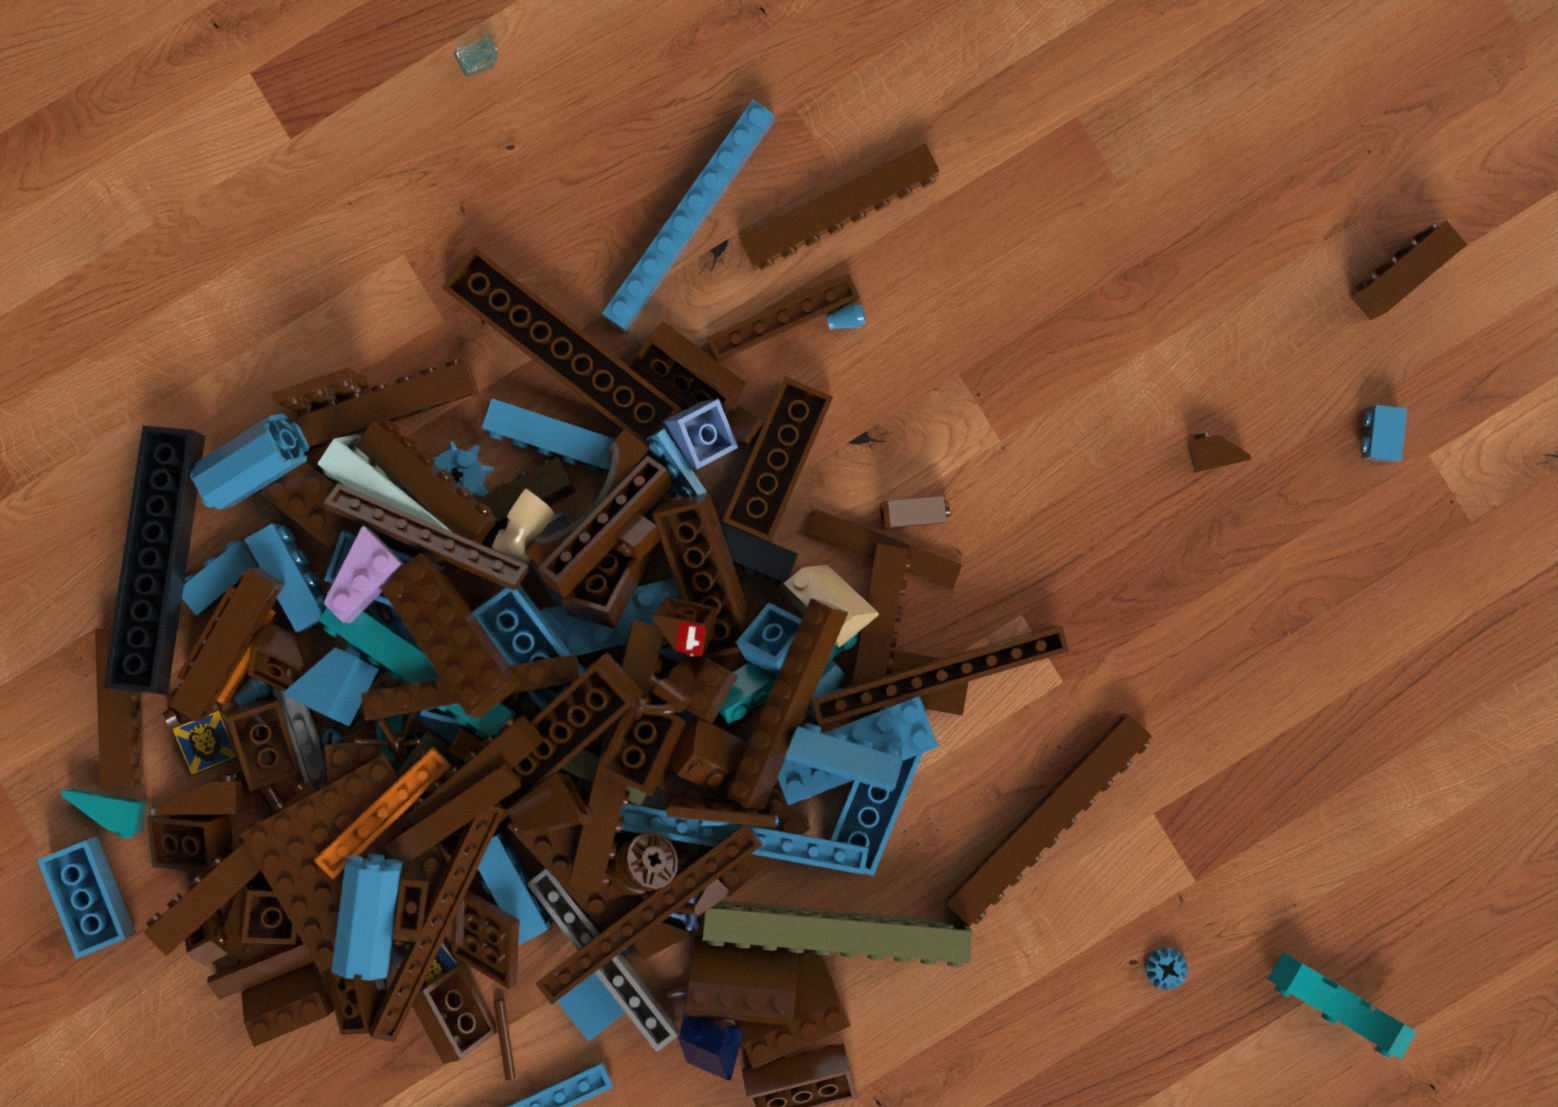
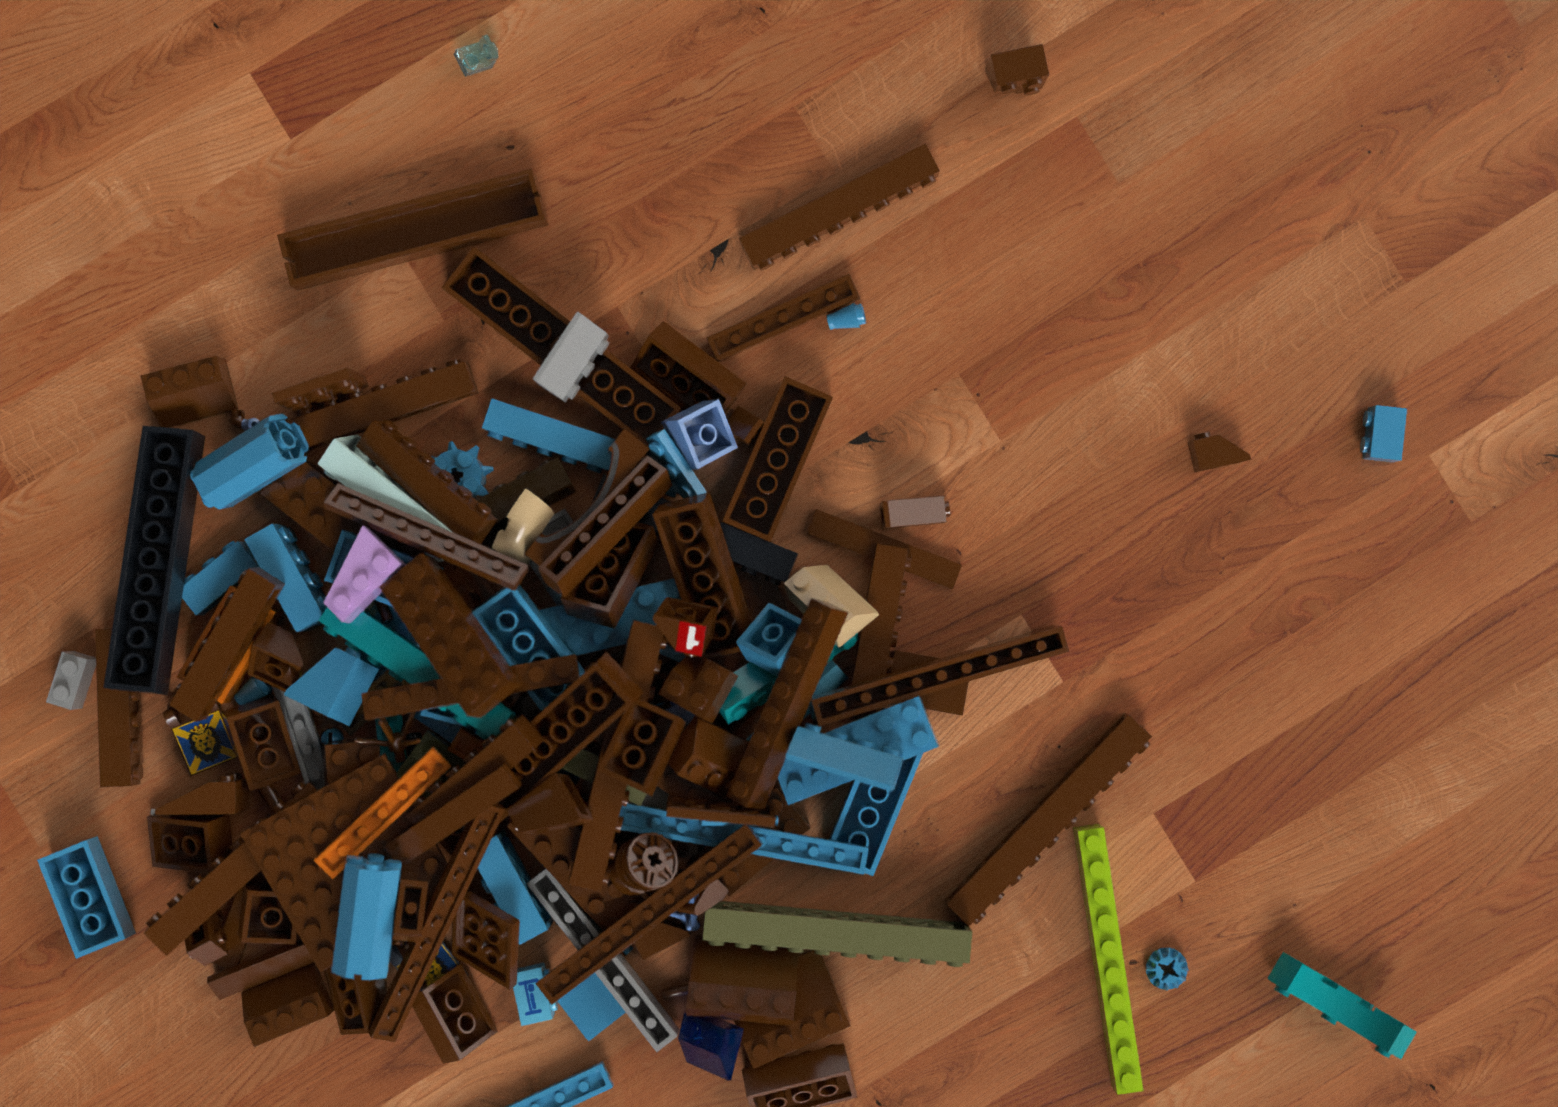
(71, 680): none -> light grey brick
(111, 811): teal slope -> none
(190, 391): none -> reddish brown slope
(237, 420): none -> arm
(413, 229): none -> reddish brown piece
(504, 1039): reddish brown bar -> none
(530, 1001): none -> medium azure brick
(572, 358): none -> light grey slope
(637, 537): reddish brown brick -> none
(674, 698): reddish brown plant -> none
(689, 216): dark azure brick -> none
(1018, 70): none -> reddish brown slope
(1108, 959): none -> lime brick
(1407, 269): reddish brown brick -> none

